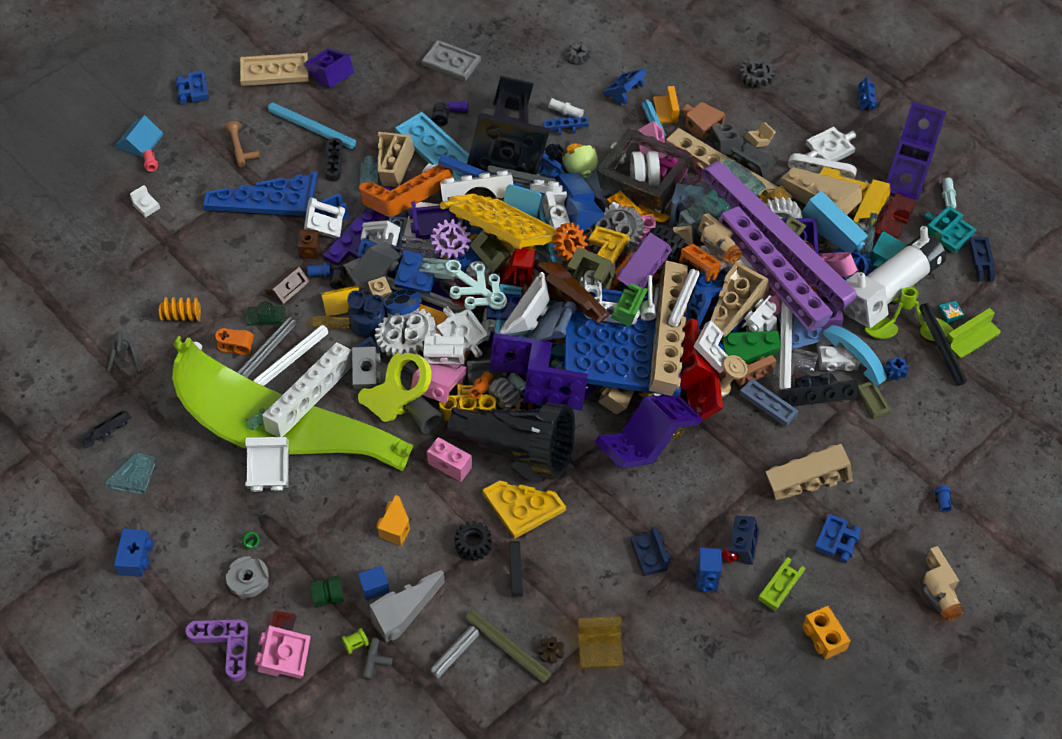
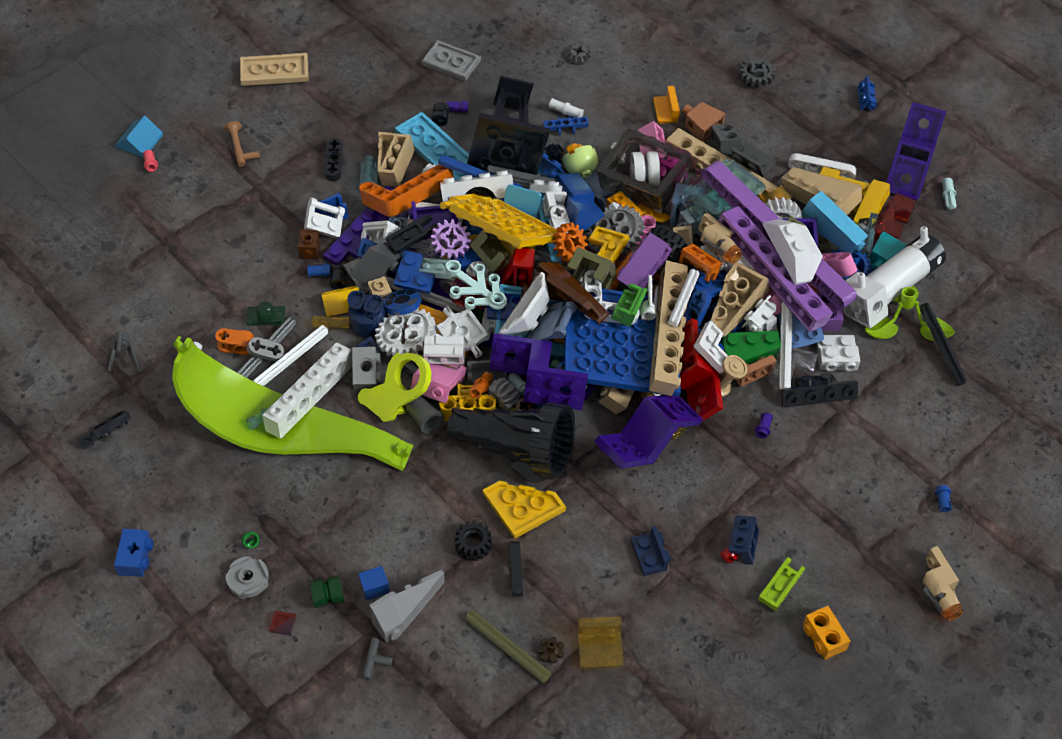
(133, 474): clear light blue wing -> none
(143, 201): white bracket -> none
(180, 309): light orange piece -> none
(198, 87): blue plate -> none
(232, 641): medium lavender beam -> none
(266, 197): blue wing -> none
(266, 345): none -> light grey beam
(267, 463): white panel -> none
(282, 652): bright pink plate -> none
(288, 284): panel -> none
(311, 125): medium azure axle -> none
(330, 67): dark purple slope -> none
(355, 641): lime bush -> none
(395, 523): light orange slope -> none
(410, 234): none -> black hinge
(449, 459): bright pink brick -> none
(454, 651): light grey axle -> none
(624, 84): blue piece -> none
(651, 114): medium azure axle -> none
(708, 569): blue brick -> none
(760, 137): tan bracket -> none
(763, 427): none -> dark purple pin
(769, 402): sand blue plate -> none
(795, 249): none -> white wedge
(810, 472): tan wedge -> none
(831, 145): white plate -> none
(831, 535): blue plate -> none
(873, 400): olive tile -> none
(875, 370): medium azure slope -> none
(896, 368): blue gear -> none
(950, 229): teal plate -> none
(951, 311): teal tile -> none
(973, 334): lime panel -> none
(982, 257): dark blue hinge -> none

